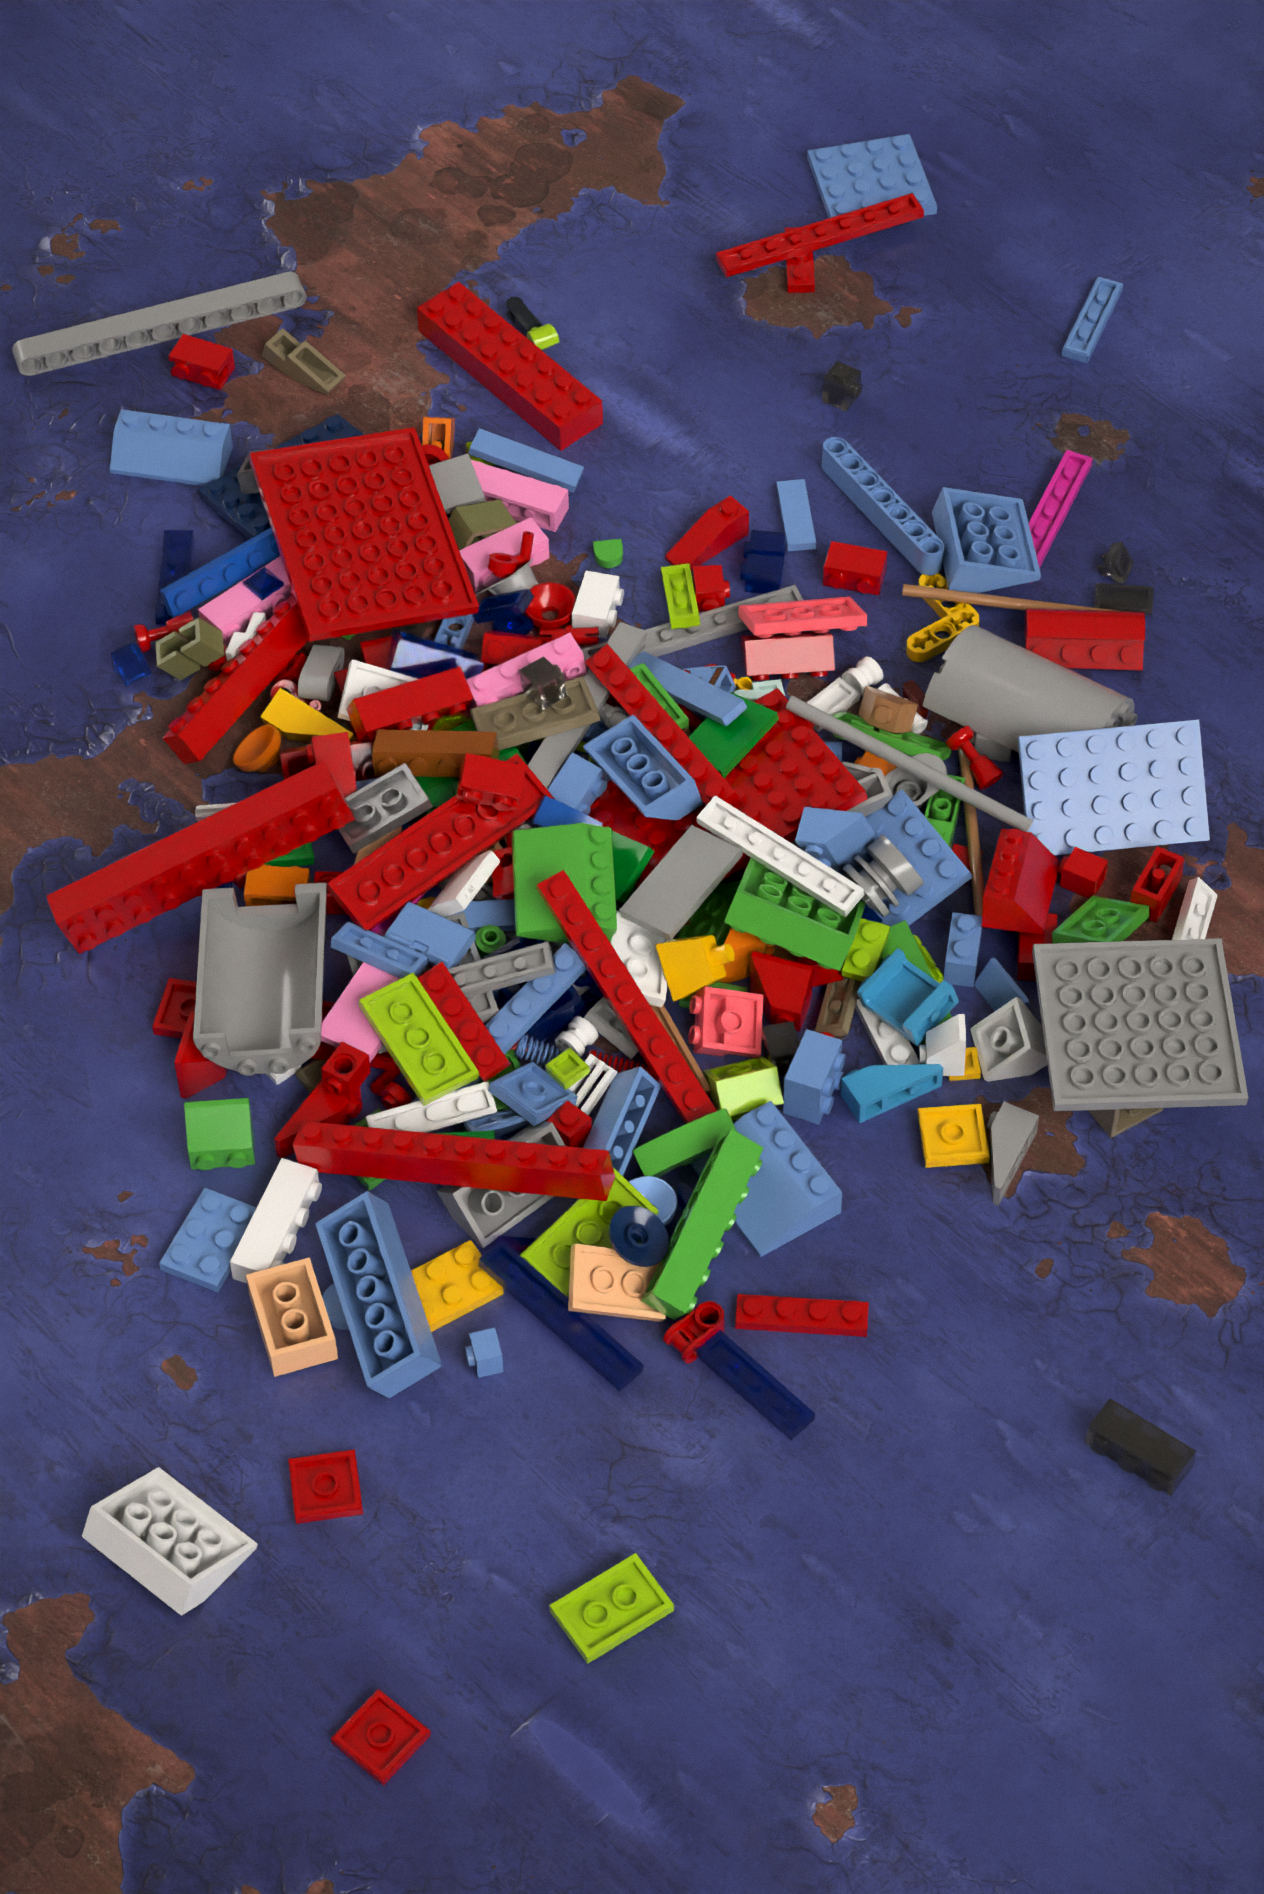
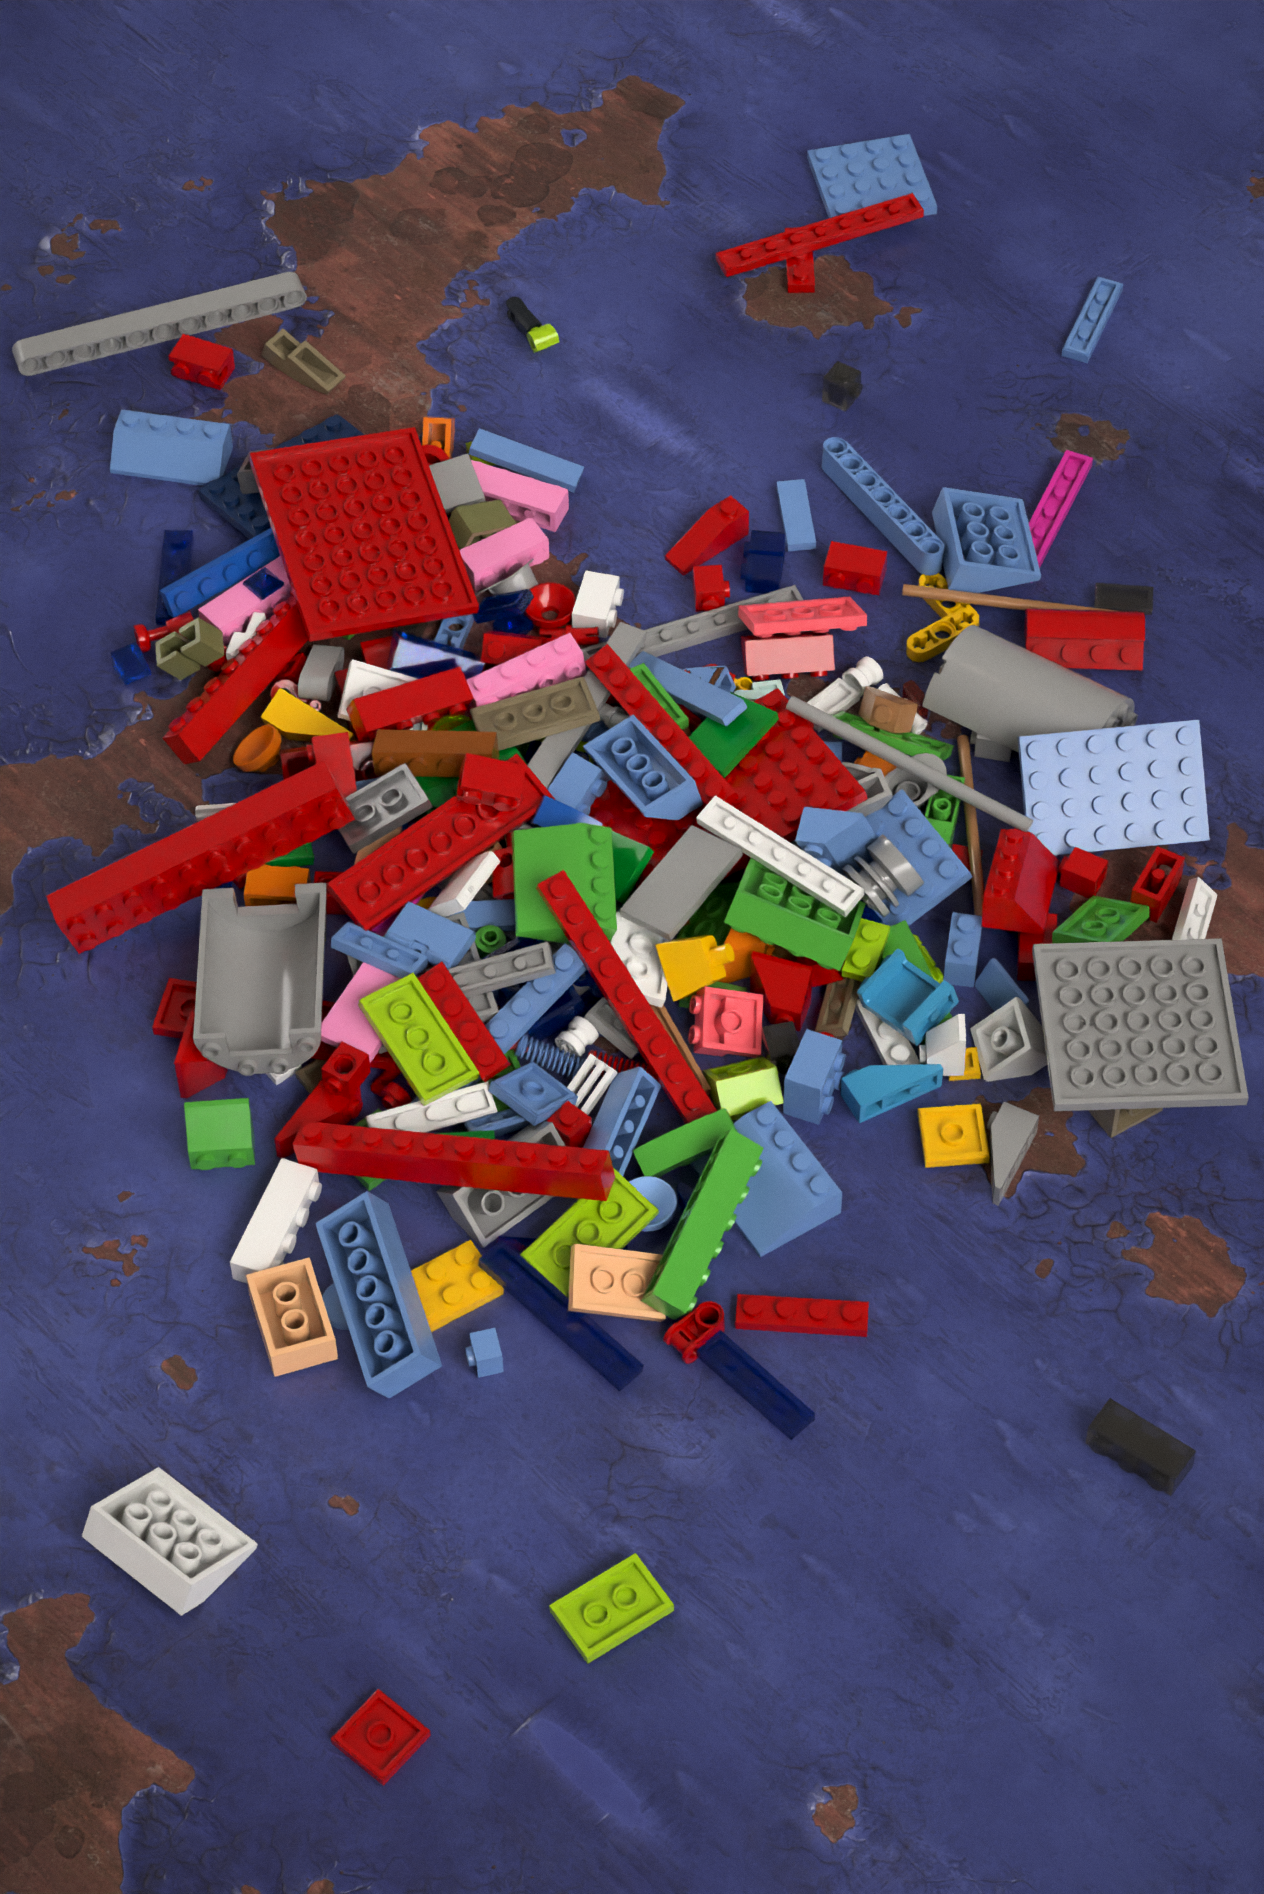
(208, 1240): medium blue plate -> none
(325, 1486): red tile -> none
(506, 564): red plate -> none
(510, 366): red brick -> none
(543, 682): clear smoke brick -> none
(567, 1068): lime tile -> none
(608, 552): bright green tile -> none
(645, 1229): dark blue dish -> none
(680, 596): lime plate -> none
(982, 768): red piece -> none
(1116, 563): clear smoke tile -> none

